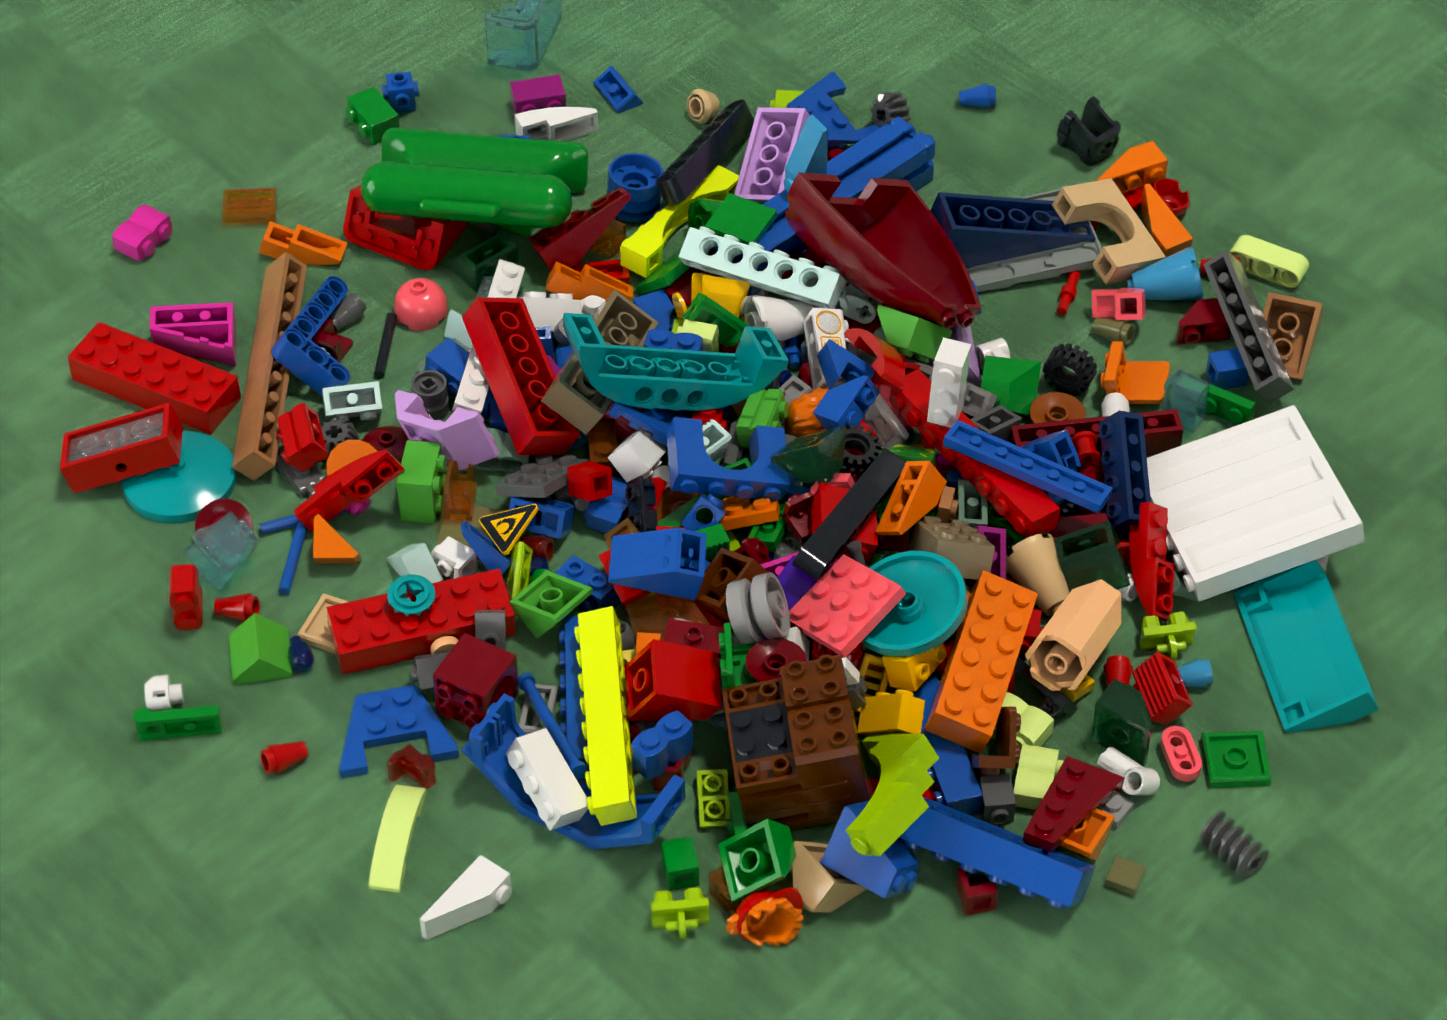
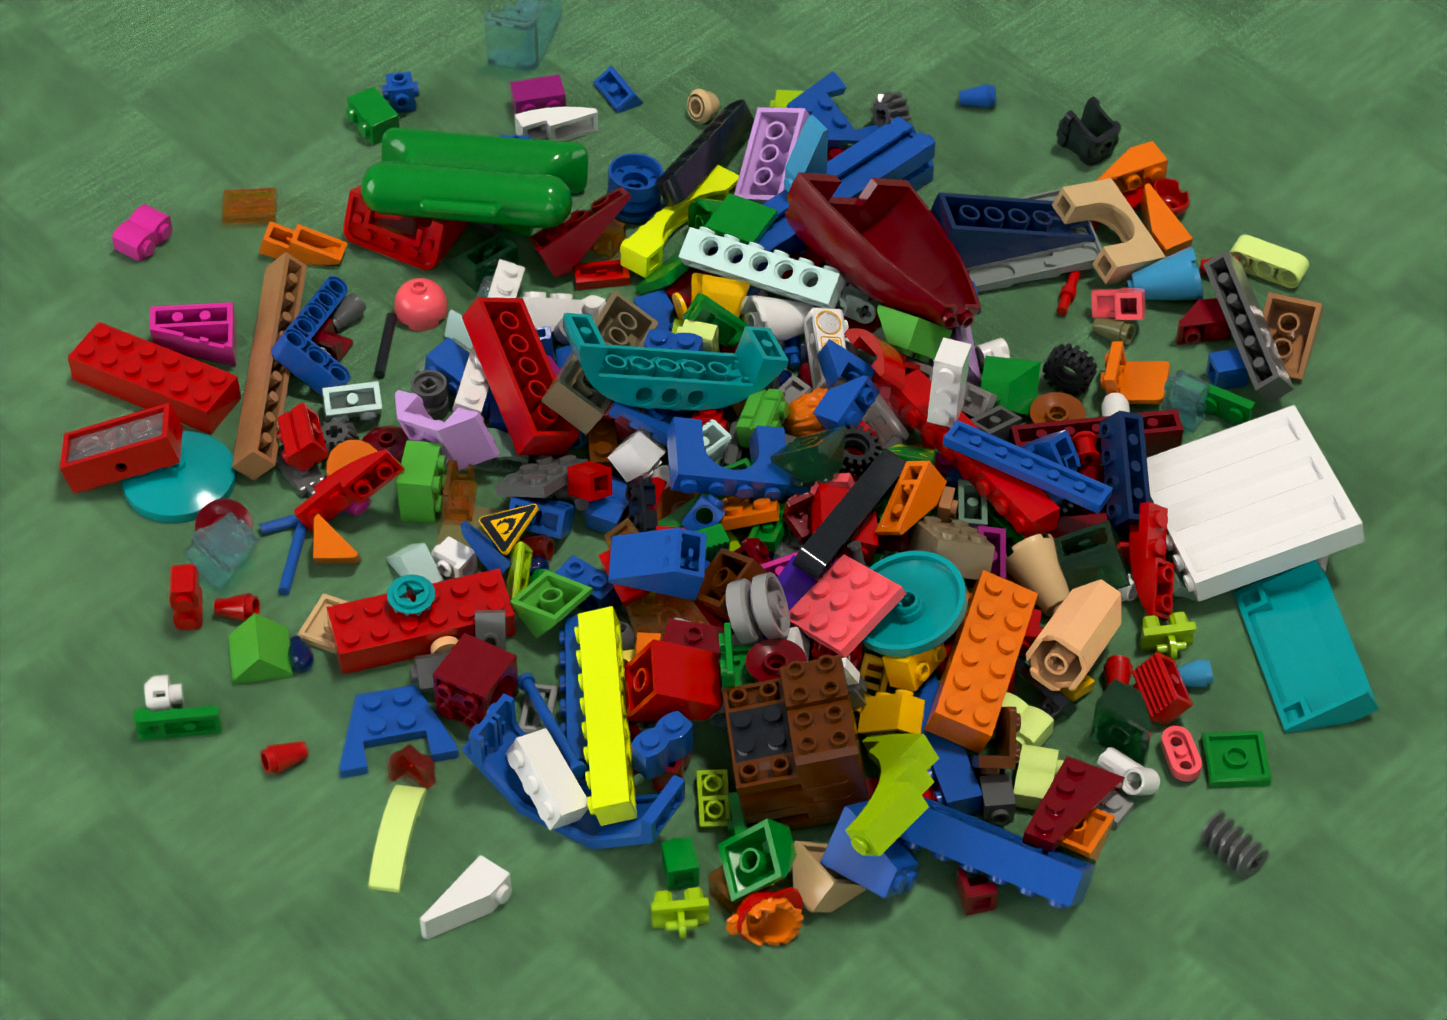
(585, 283): orange slope -> none
(1125, 876): olive tile -> none

